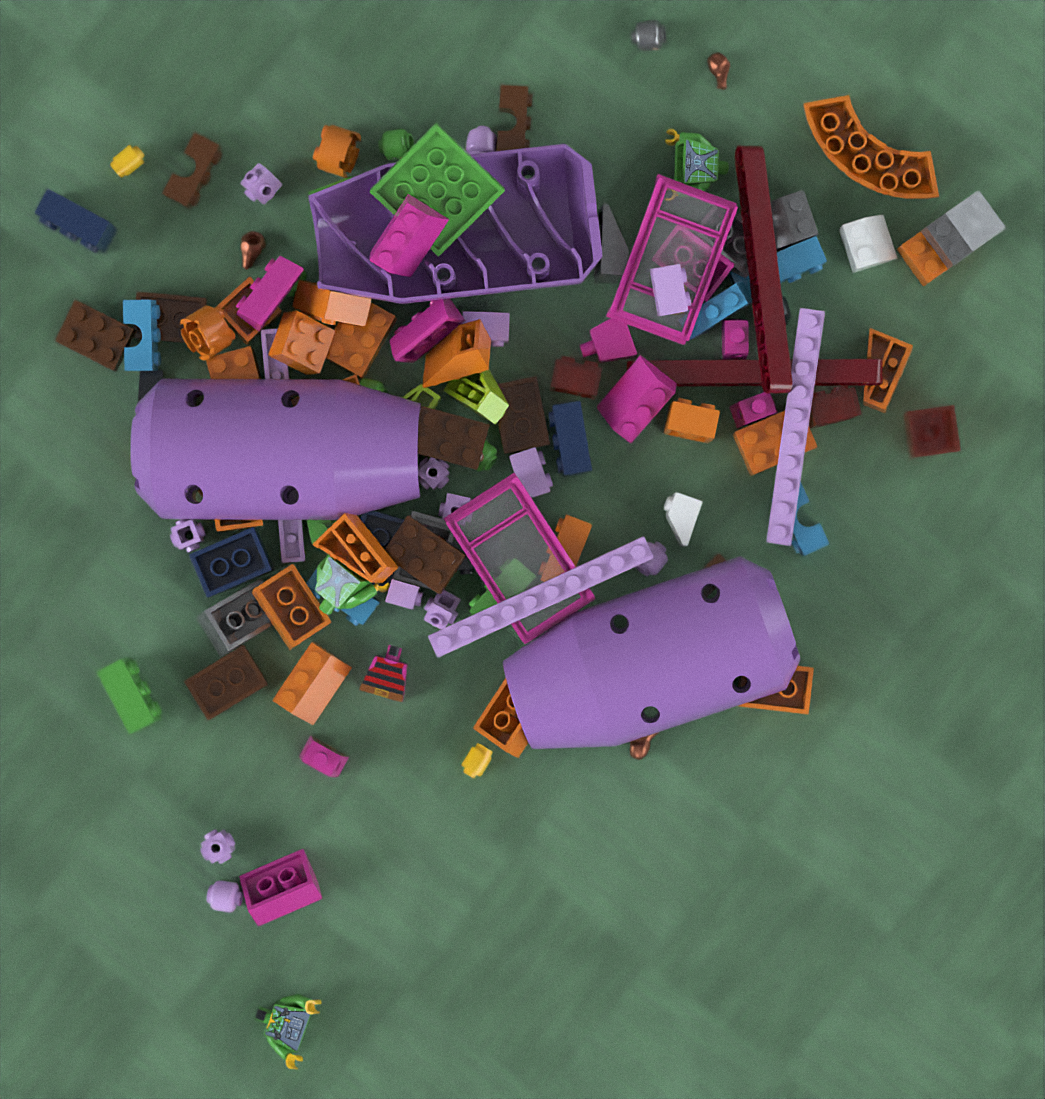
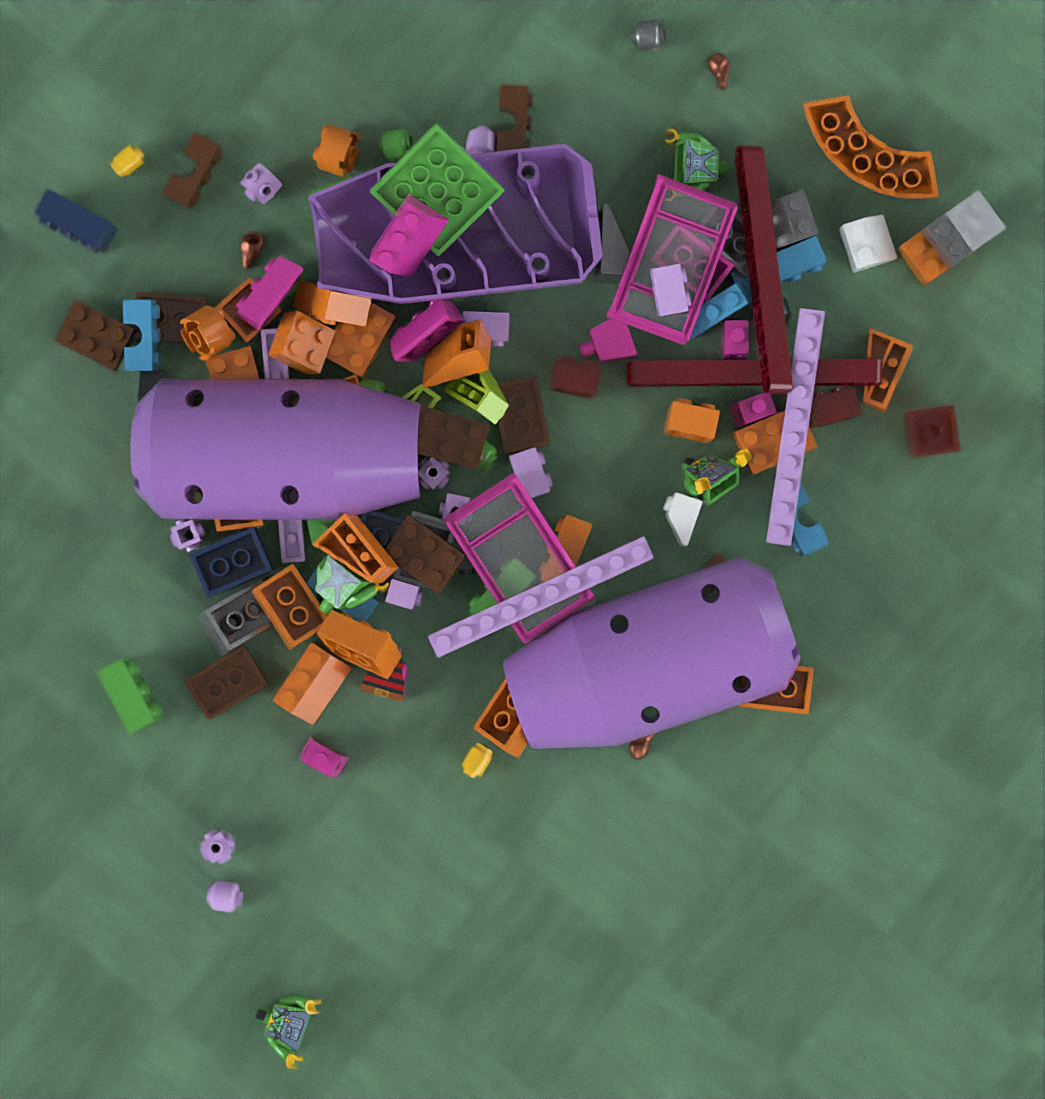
(280, 887): dark pink slope -> none
(360, 643): none -> orange brick
(442, 609): lavender brick -> none
(570, 439): dark blue brick -> none
(636, 398): dark pink slope -> none
(654, 565): lavender head -> none
(713, 476): none -> torso

